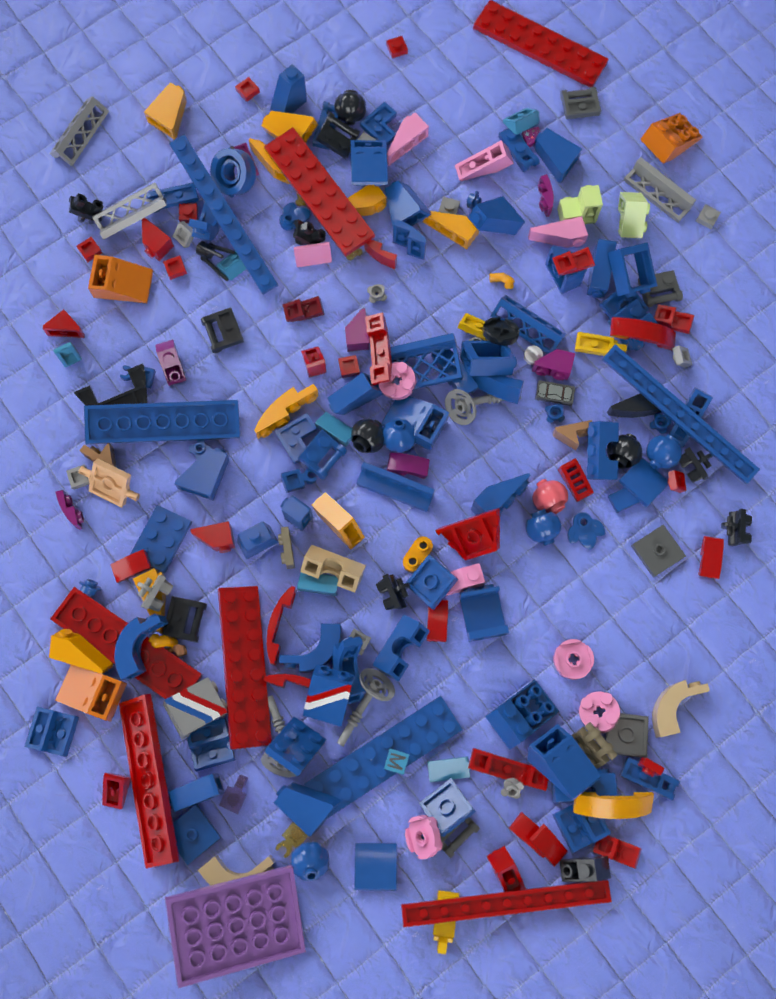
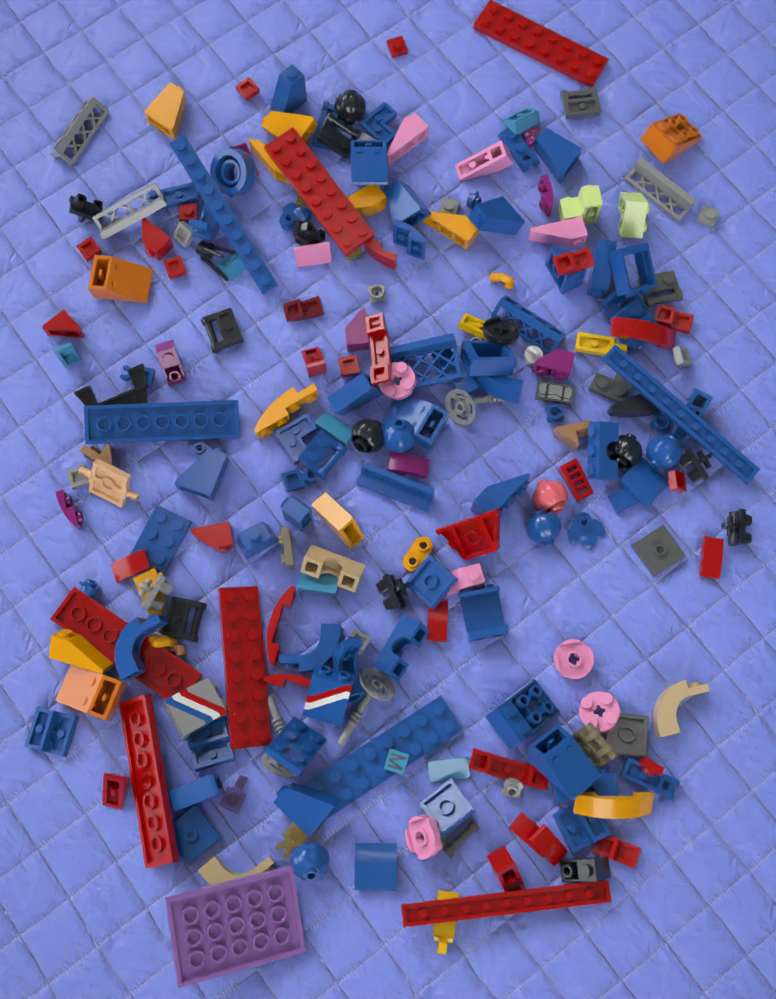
(614, 390): none -> dark grey plate

